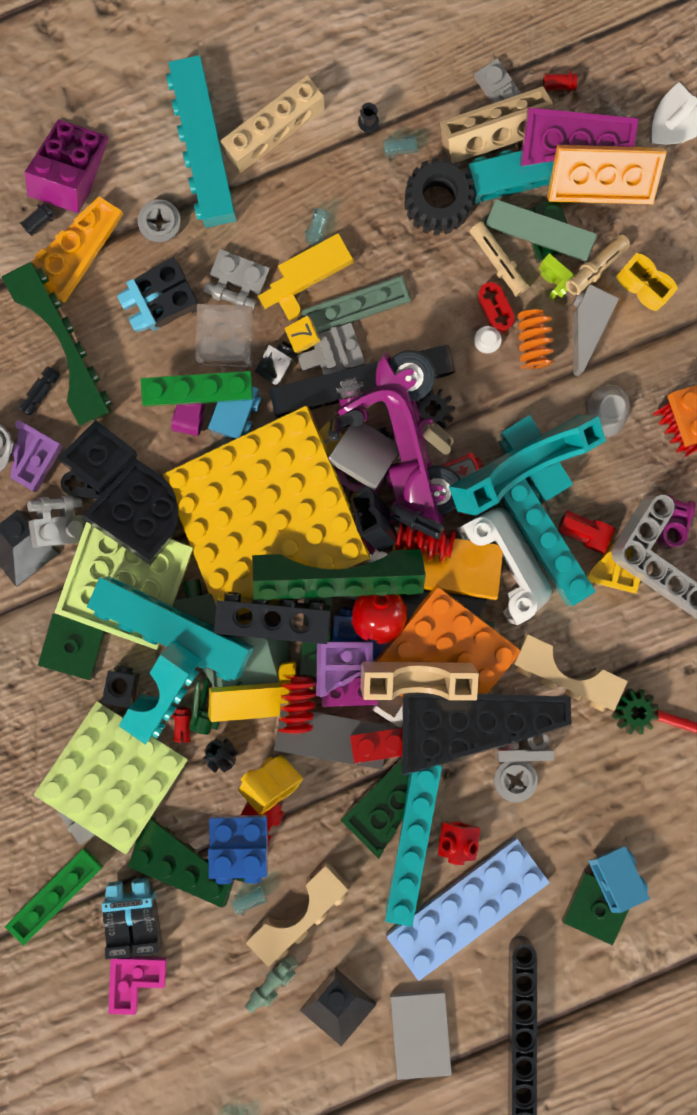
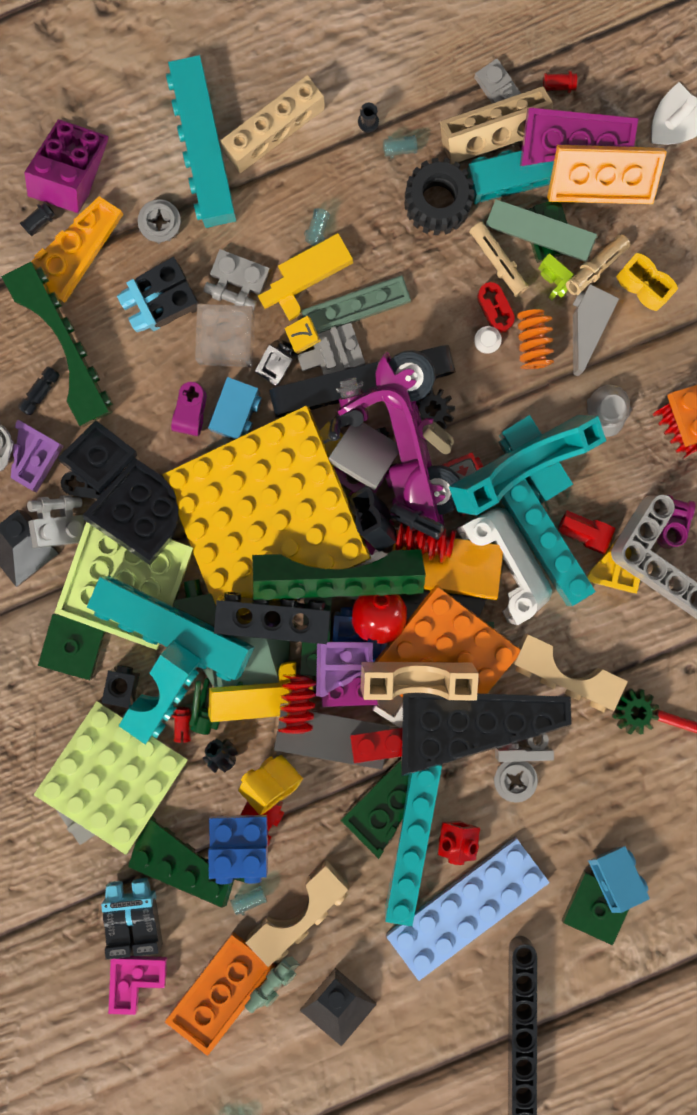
(54, 896): green plate -> none
(196, 389): green plate -> none
(218, 994): none -> orange plate
(420, 1034): light grey tile -> none

